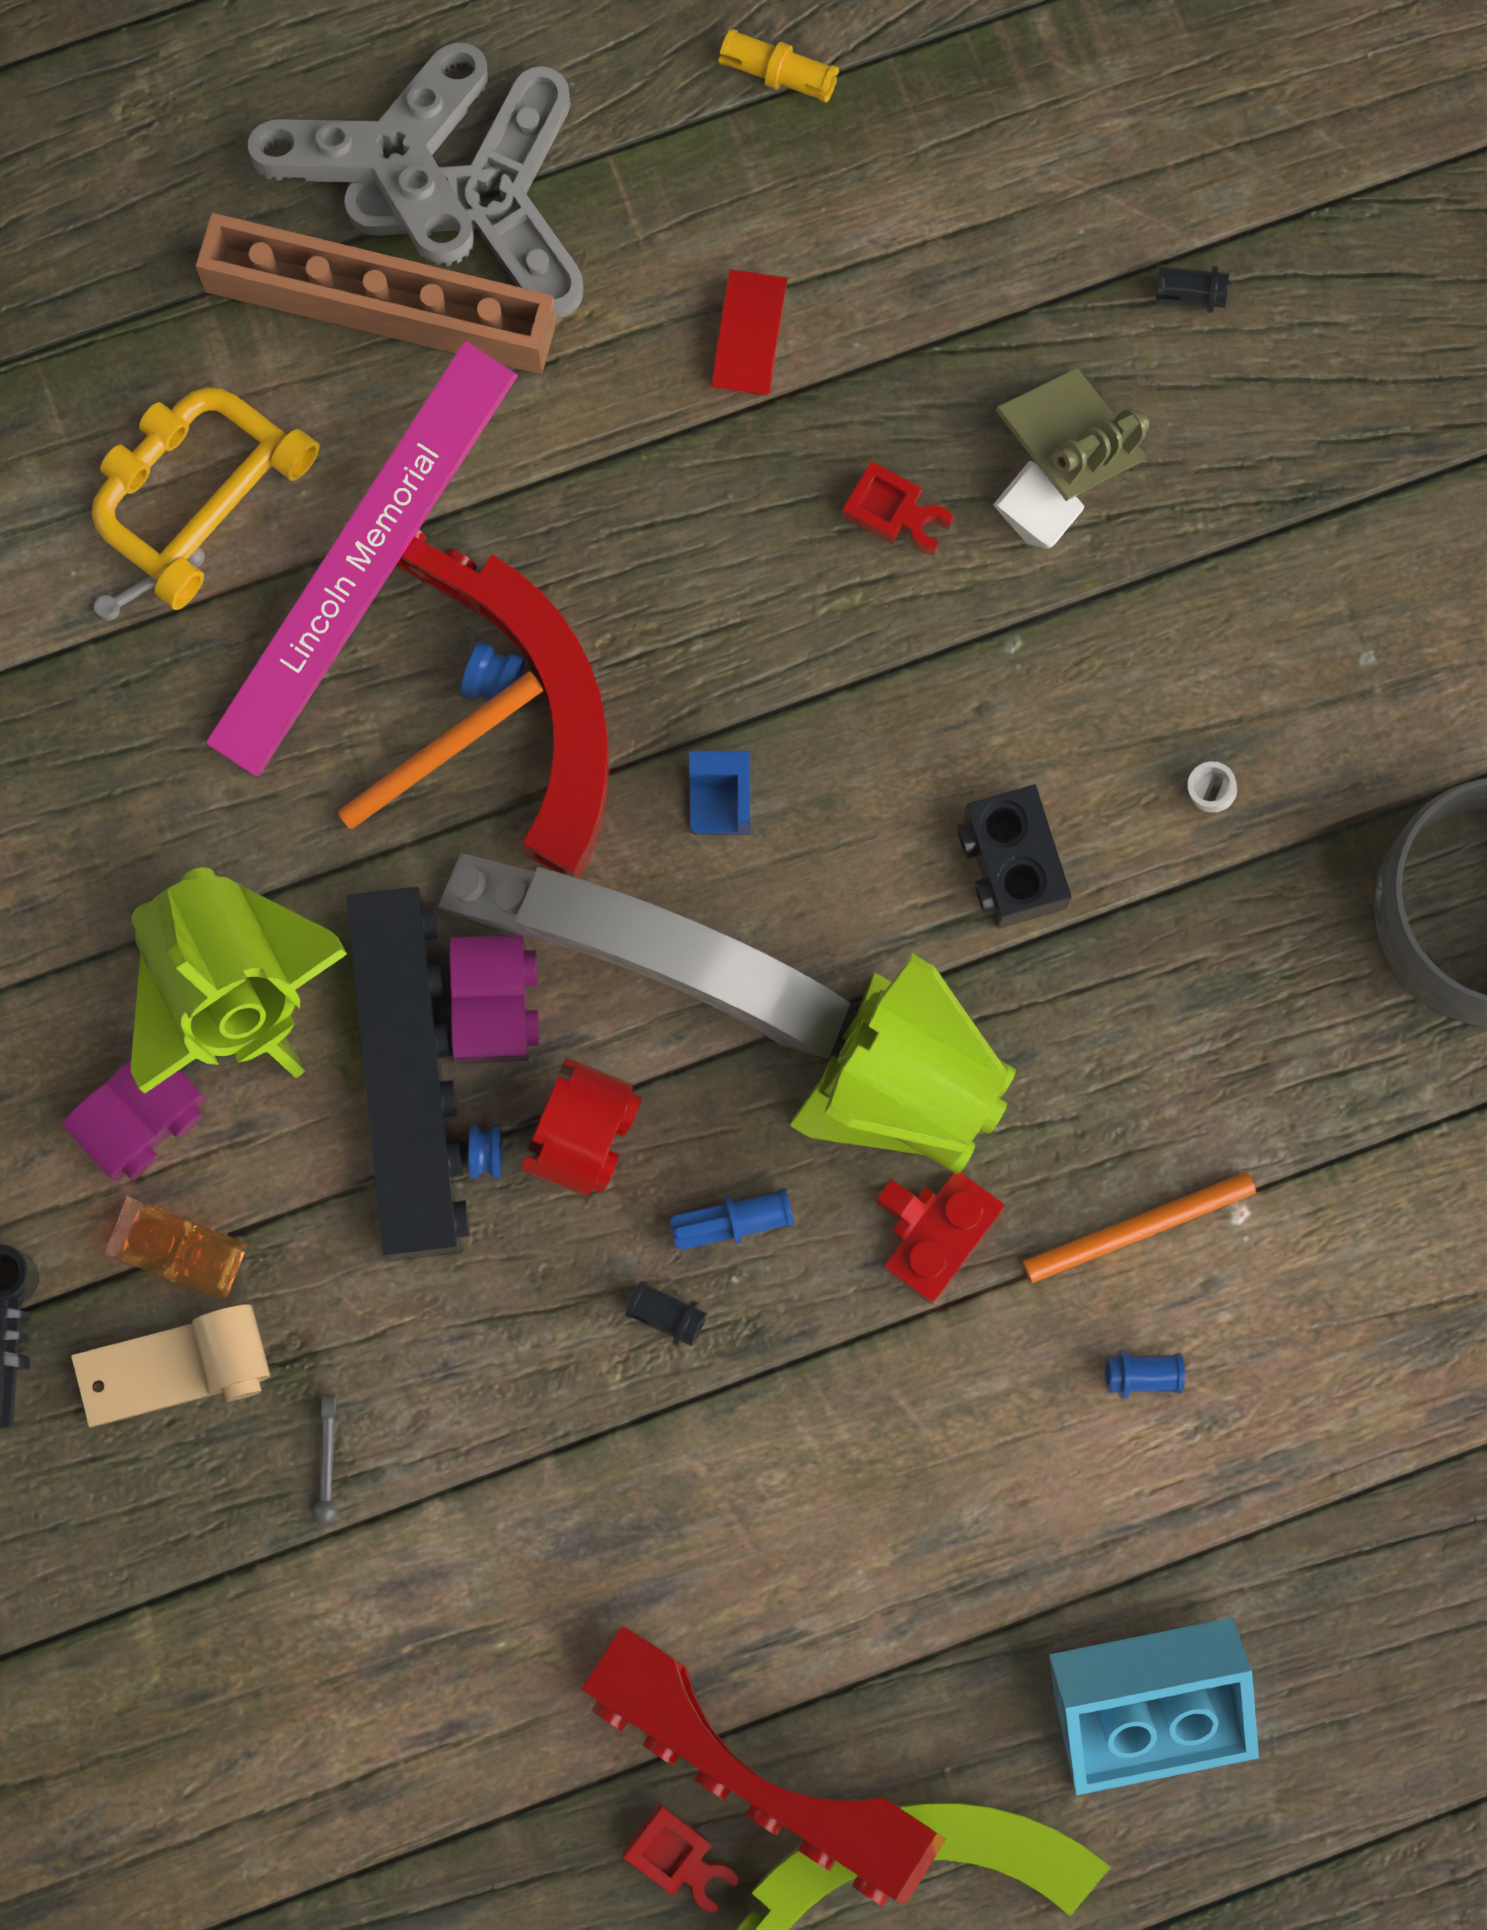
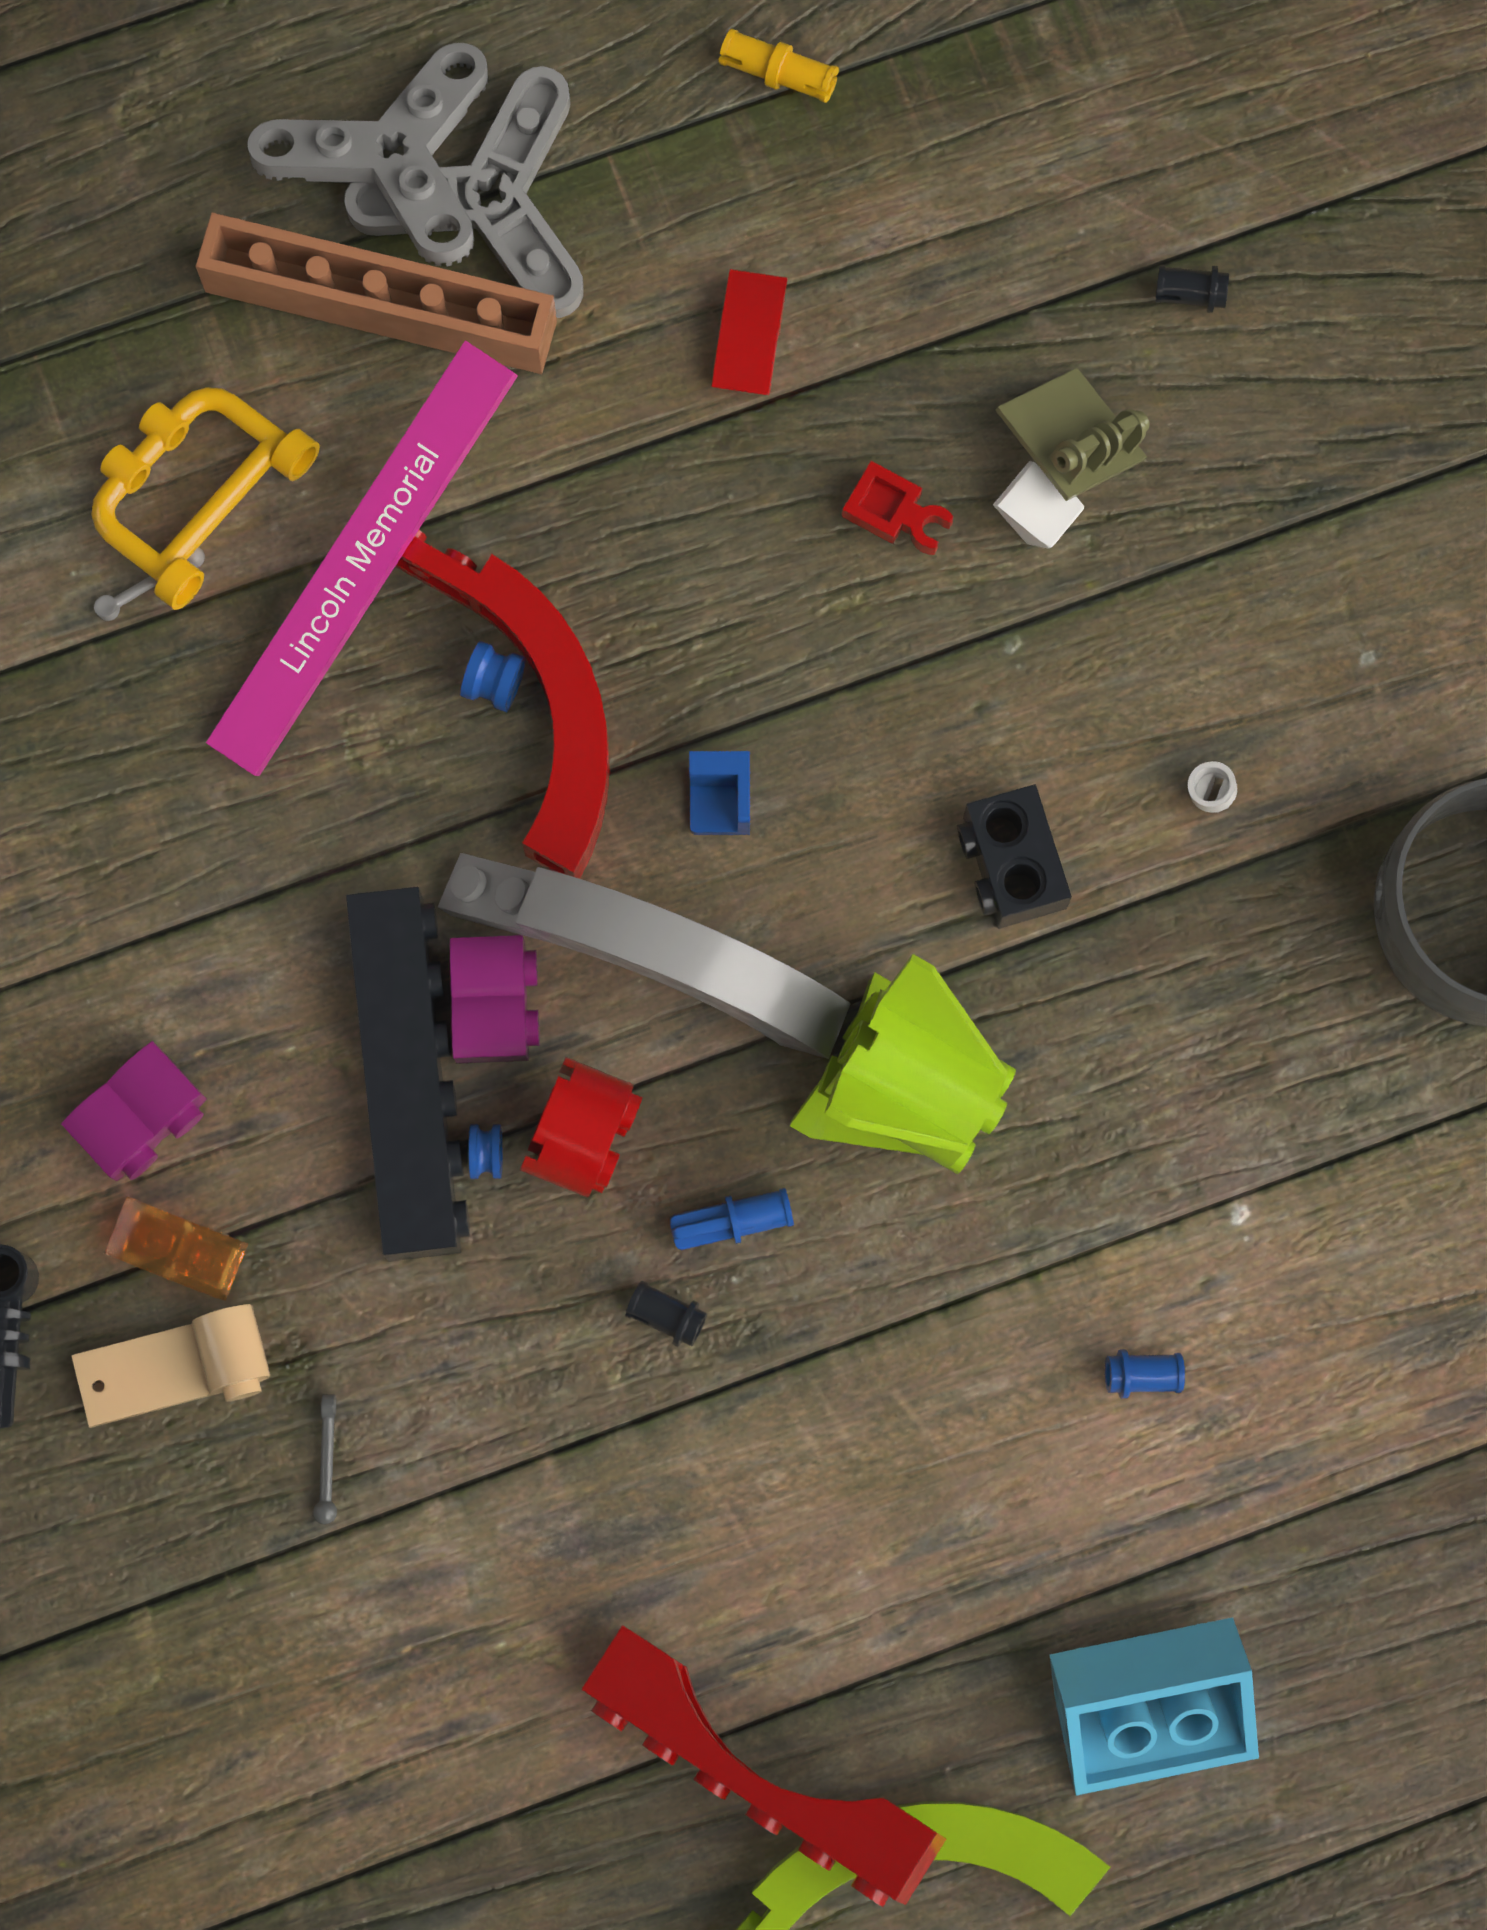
(220, 976): lime brick -> none
(440, 750): orange bar -> none
(672, 1853): red plate -> none
(936, 1231): red hinge -> none
(1139, 1227): orange bar -> none

